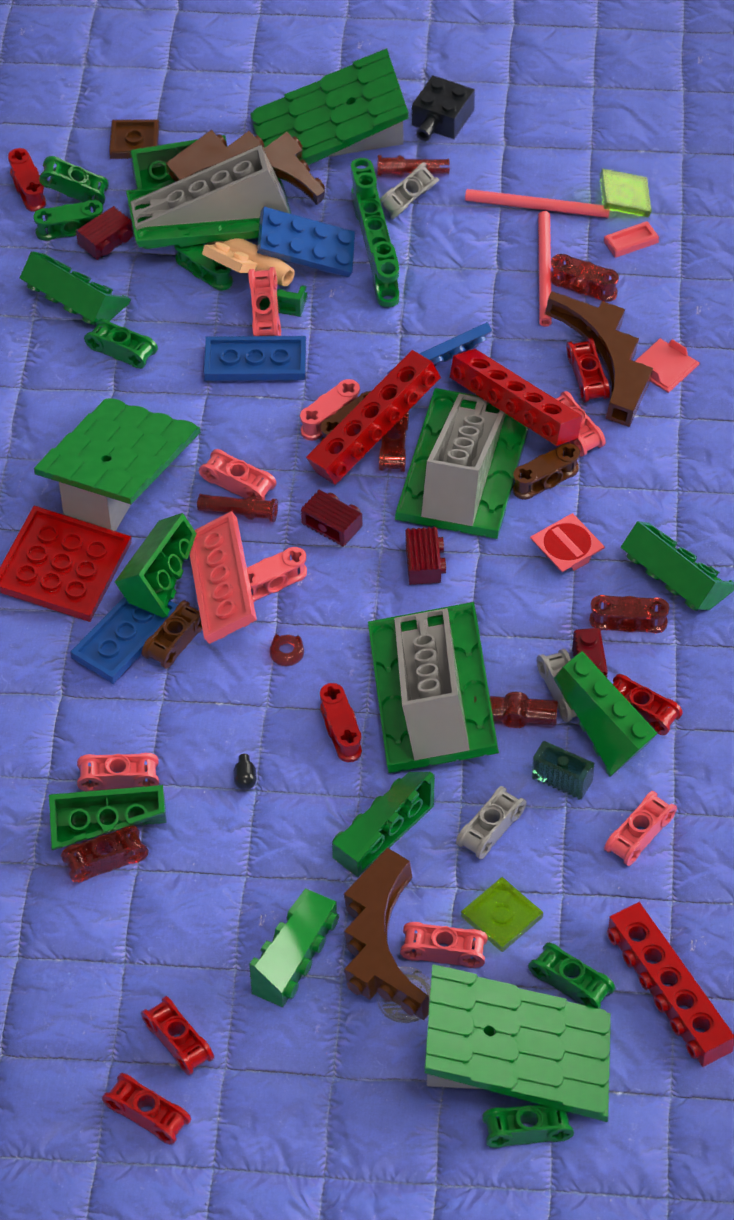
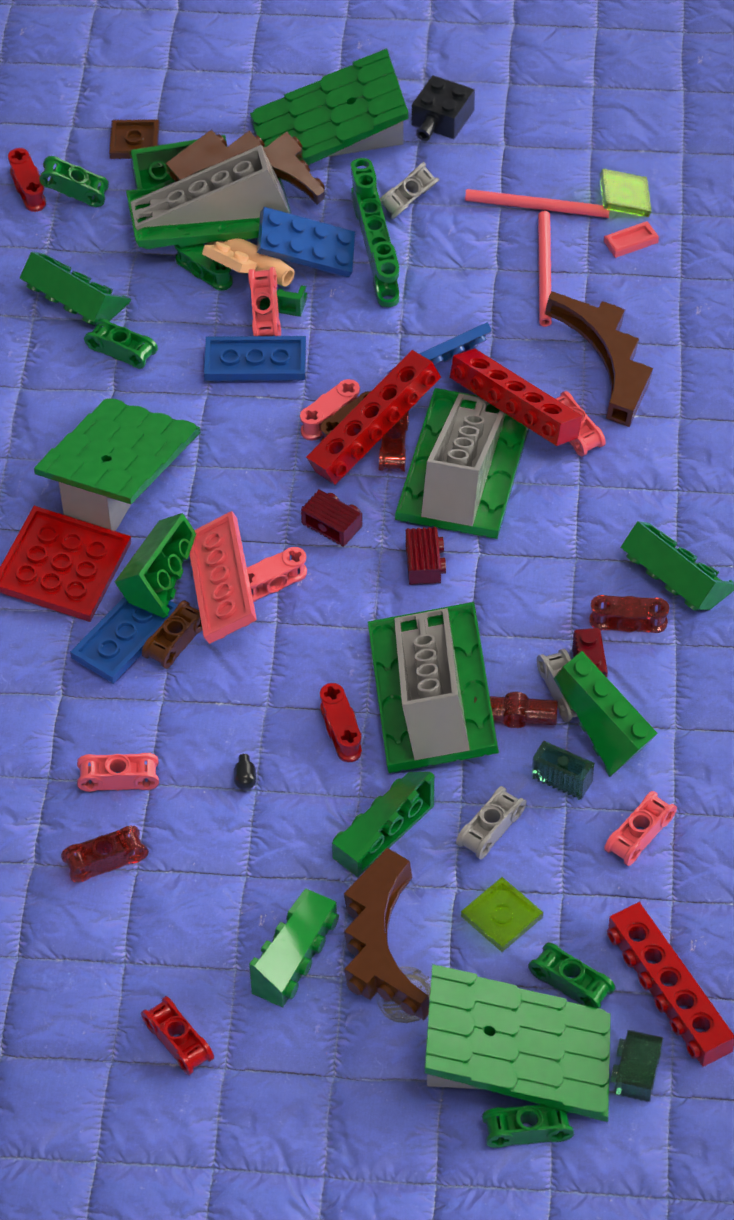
(65, 219): green piece -> none
(94, 813): green wedge -> none
(105, 233): dark red brick -> none
(130, 1096): red piece -> none
(236, 475): coral piece -> none
(249, 507): clear red pin -> none
(286, 659): clear red piece -> none
(400, 165): clear red pin -> none
(459, 941): coral piece -> none
(546, 471): reddish brown piece -> none
(568, 543): piece -> none
(584, 277): clear red piece -> none
(588, 370): red piece -> none
(638, 1065): none -> clear green brick
(649, 704): red piece -> none
(669, 363): coral piece -> none

